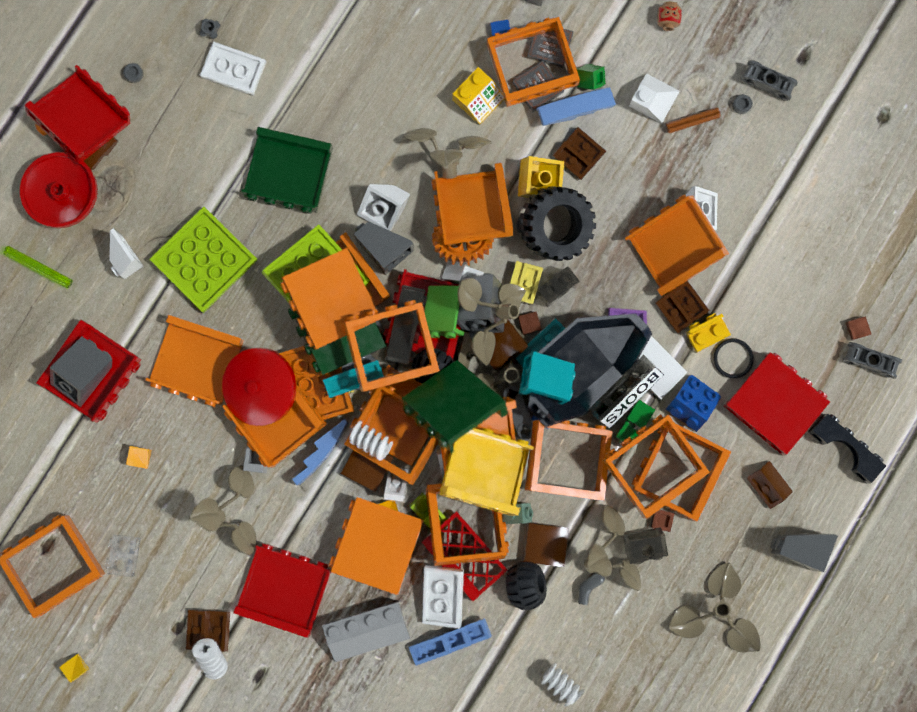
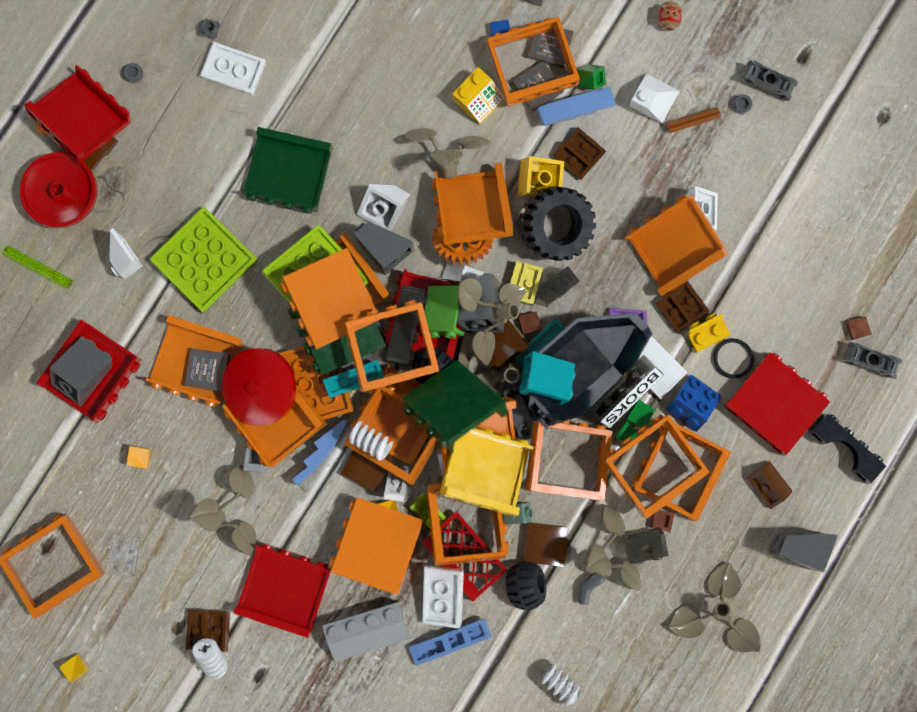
(206, 369): none -> dark grey tile

